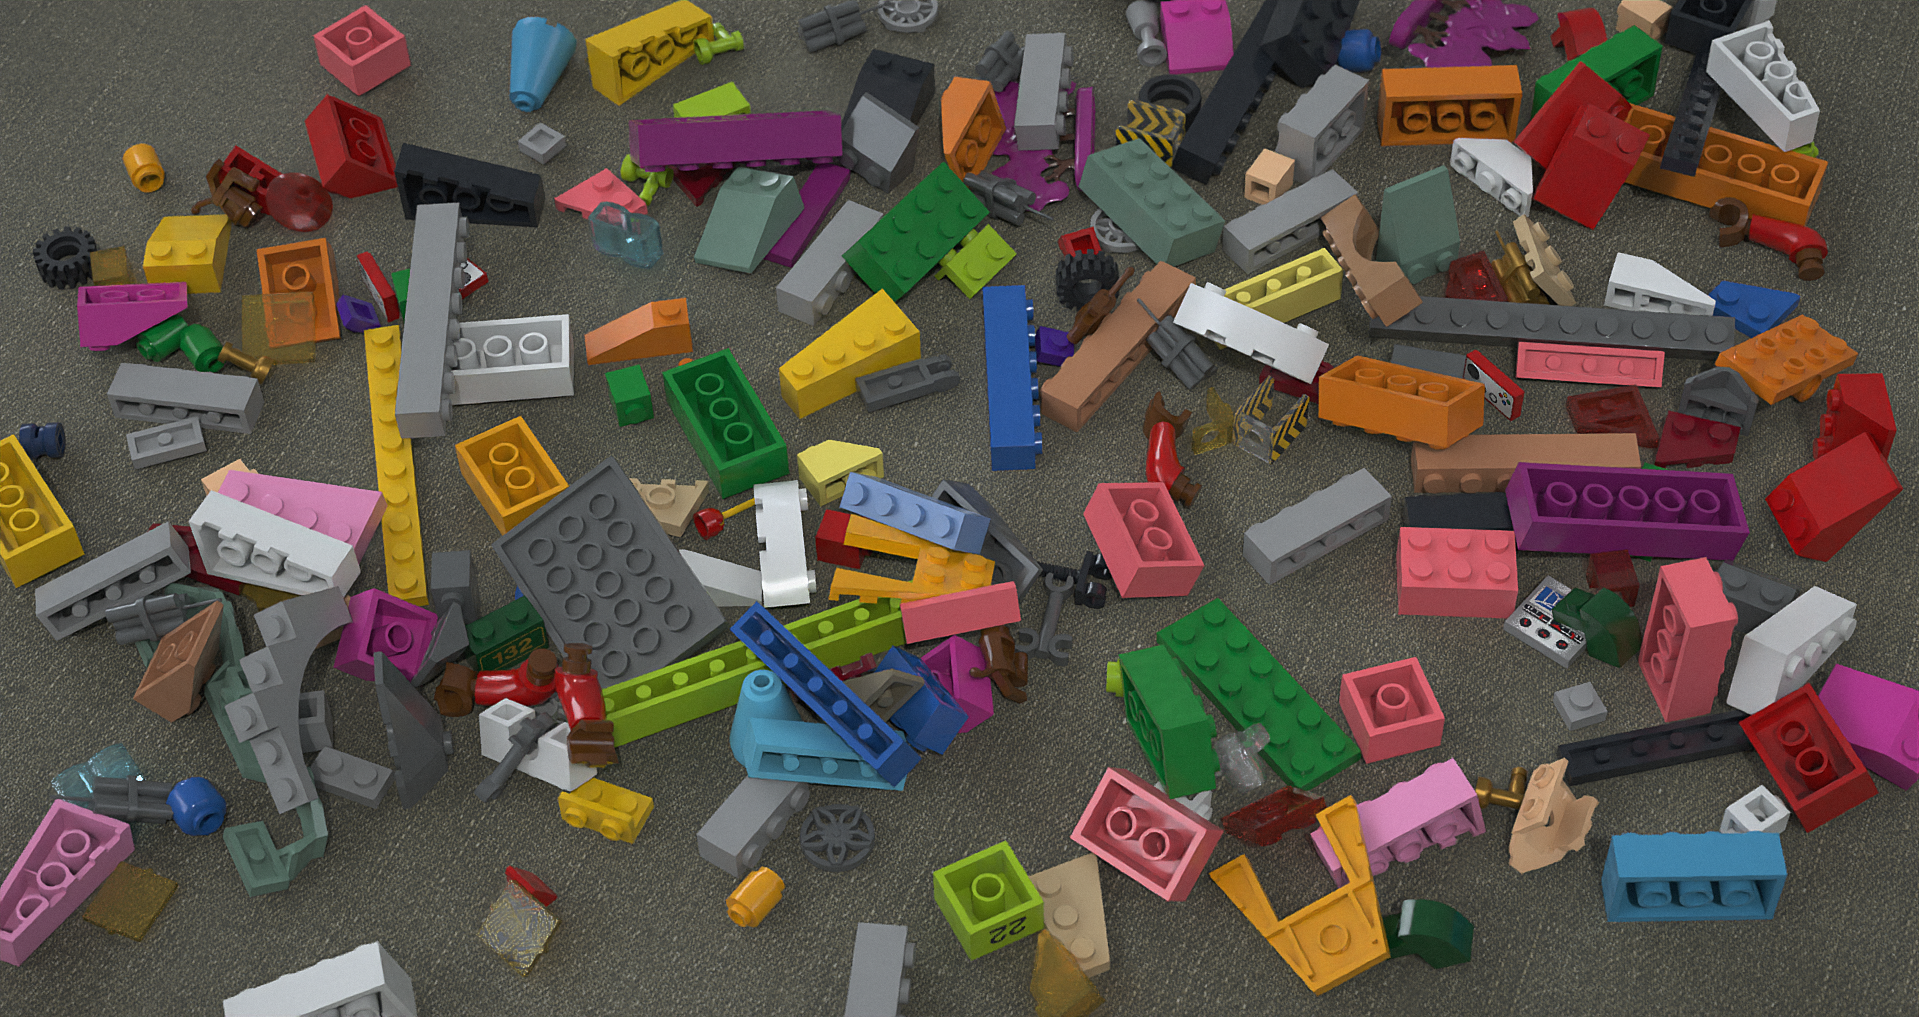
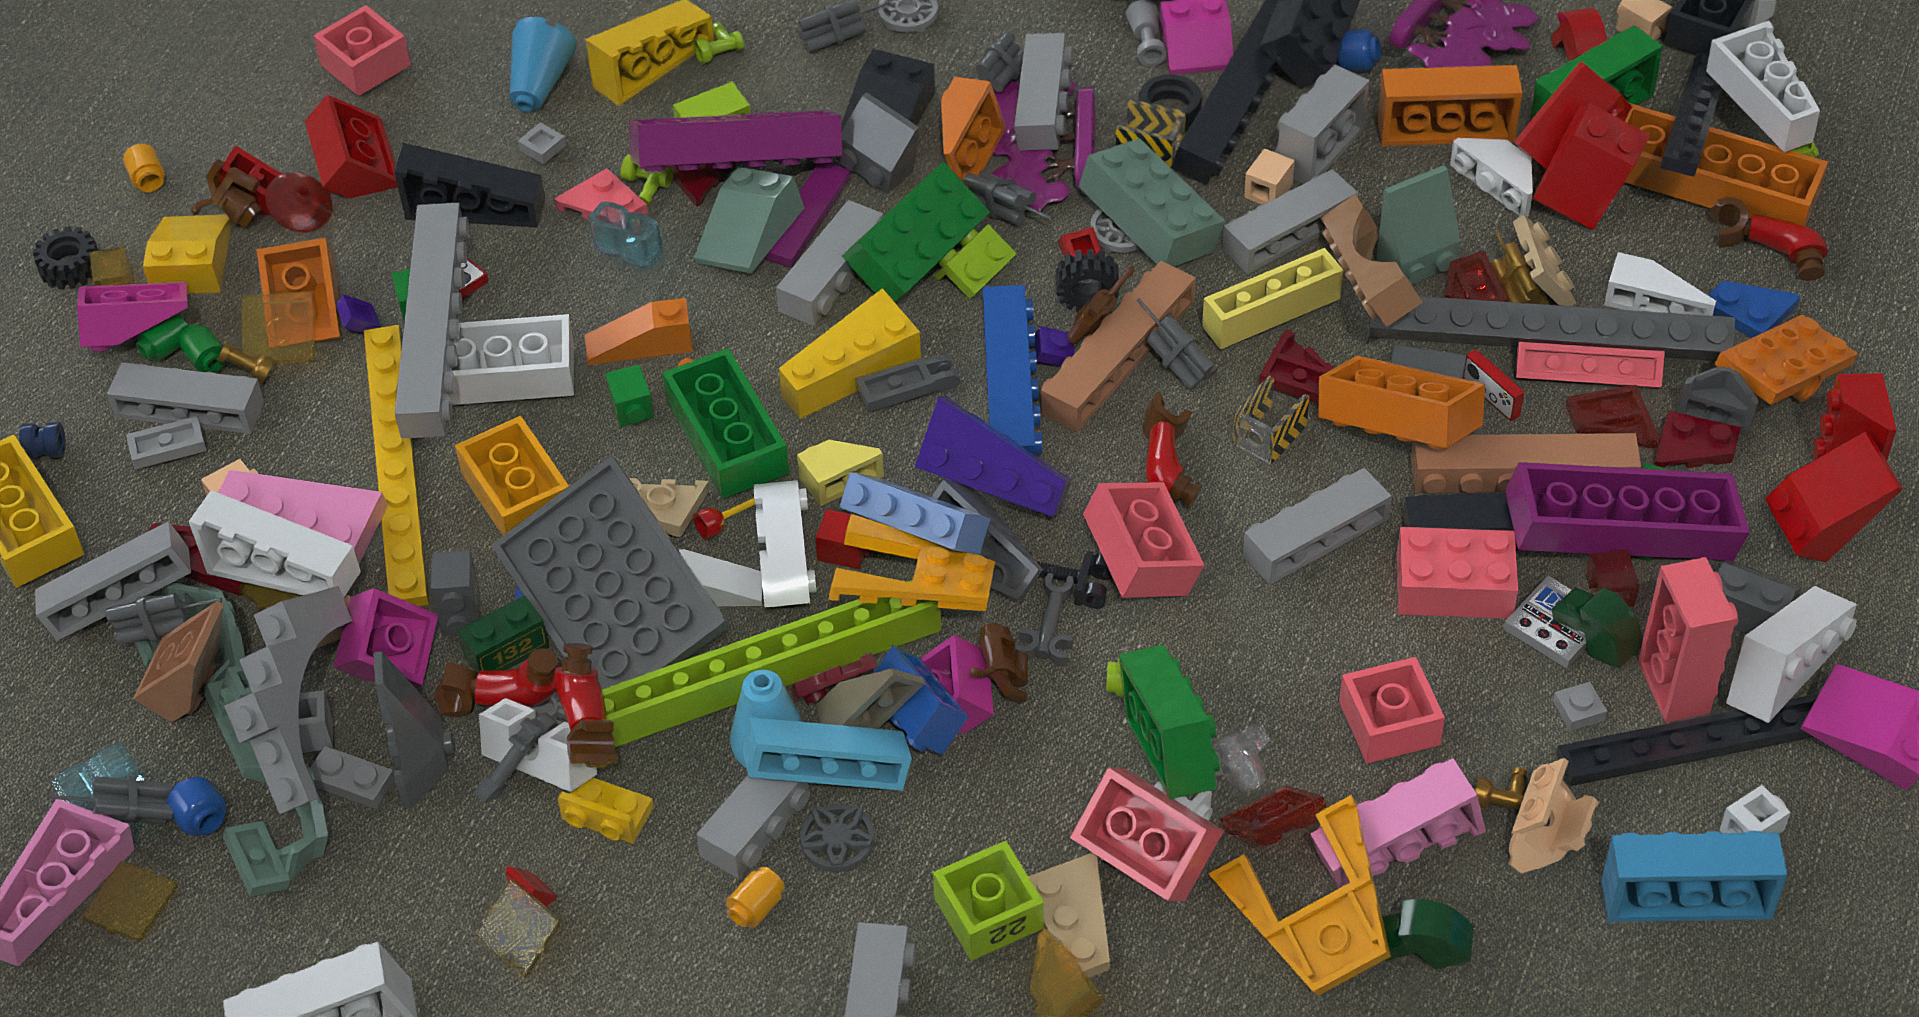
(378, 286): red tile -> none
(446, 645): dark grey slope -> none
(826, 694): blue brick -> none
(960, 612): coral tile -> none
(980, 457): none -> dark purple wedge
(1222, 419): clear yellow bracket -> none
(1247, 330): white brick -> none
(1256, 689): green plate -> none
(1809, 757): red slope -> none

